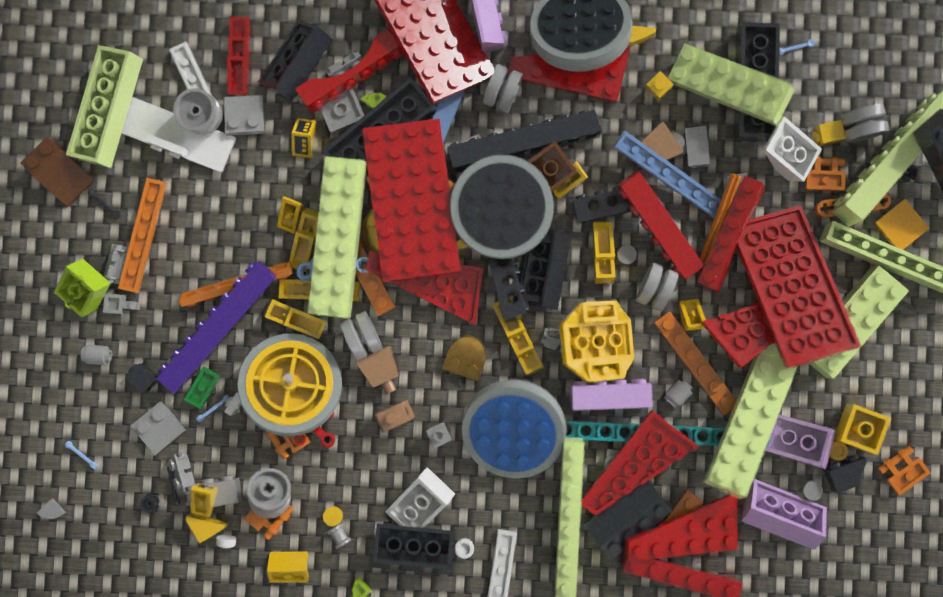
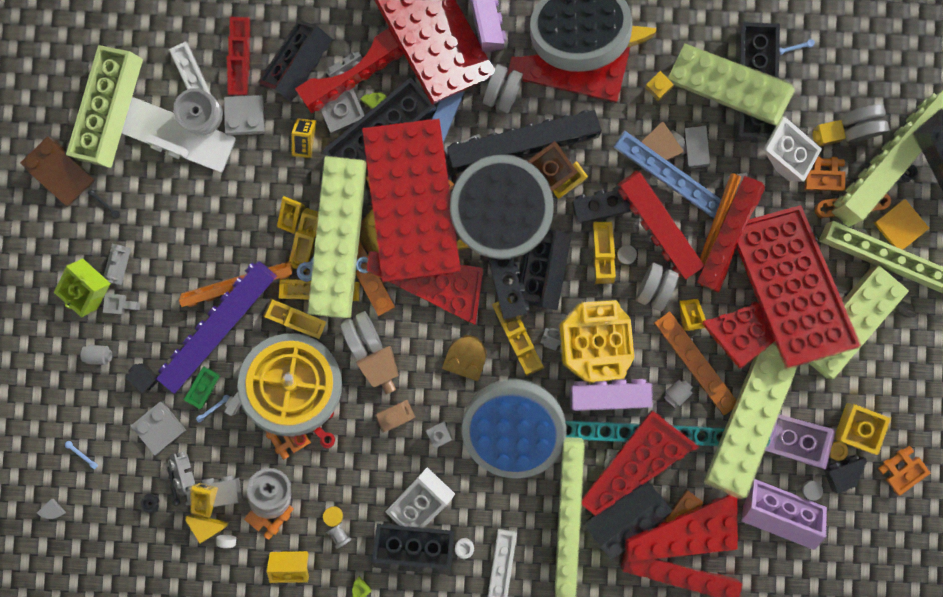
(142, 235): orange plate -> none

